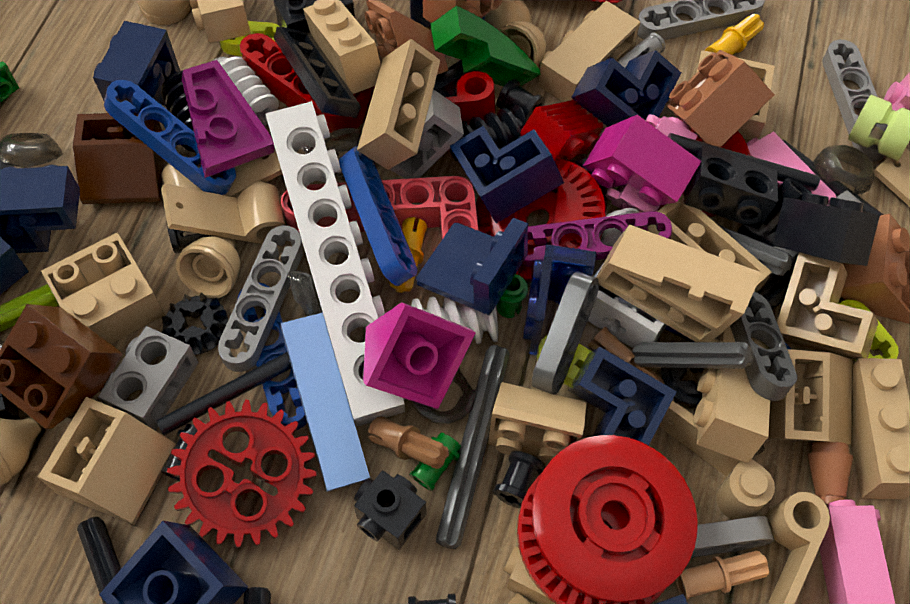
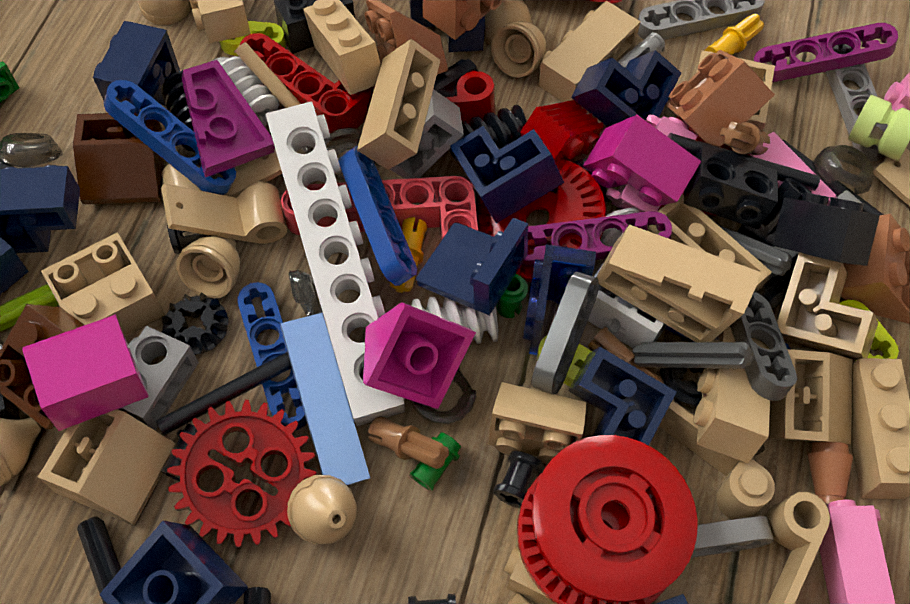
(84, 373): none -> dark pink slope
(257, 295): light grey beam -> none
(266, 76): none -> tan bar
(316, 73): black tile -> none
(322, 509): none -> tan helmet
(389, 508): black brick -> none
(472, 449): dark grey axle -> none
(481, 47): green slope -> none
(513, 95): black bush -> none
(722, 574): light nougat axle -> none
(745, 138): none -> medium nougat axle
(826, 57): none -> magenta beam

